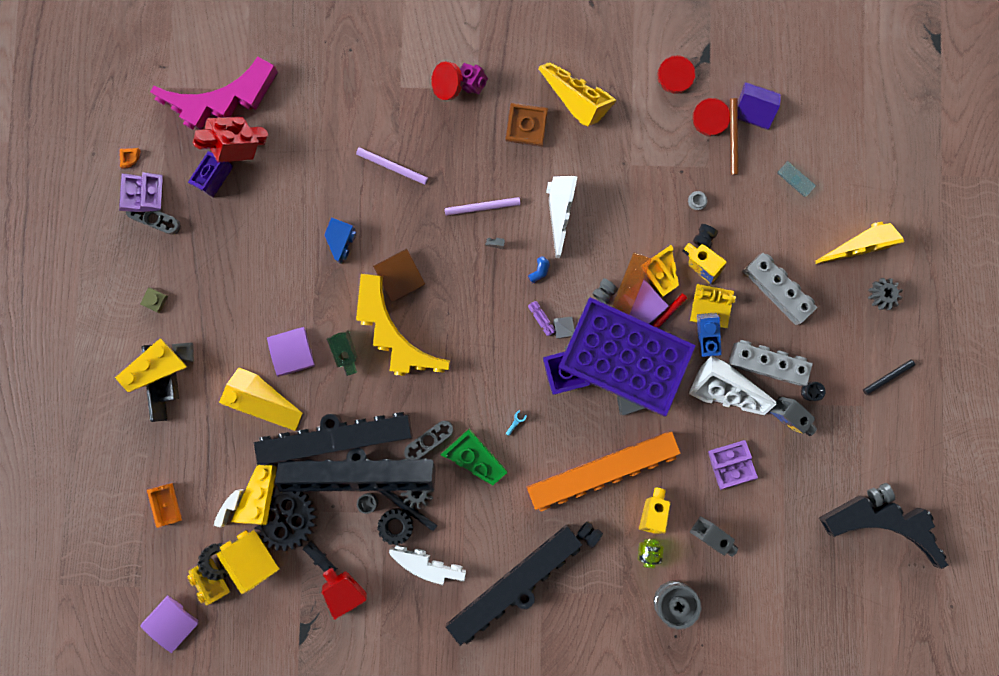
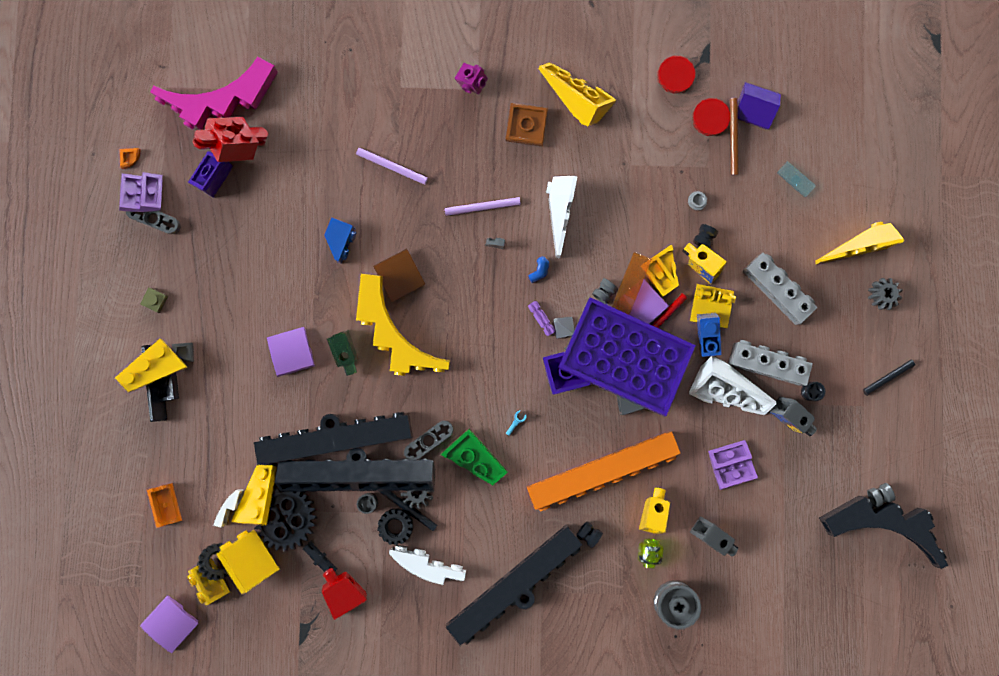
(255, 397): yellow wedge -> none
(446, 80): red tile -> none

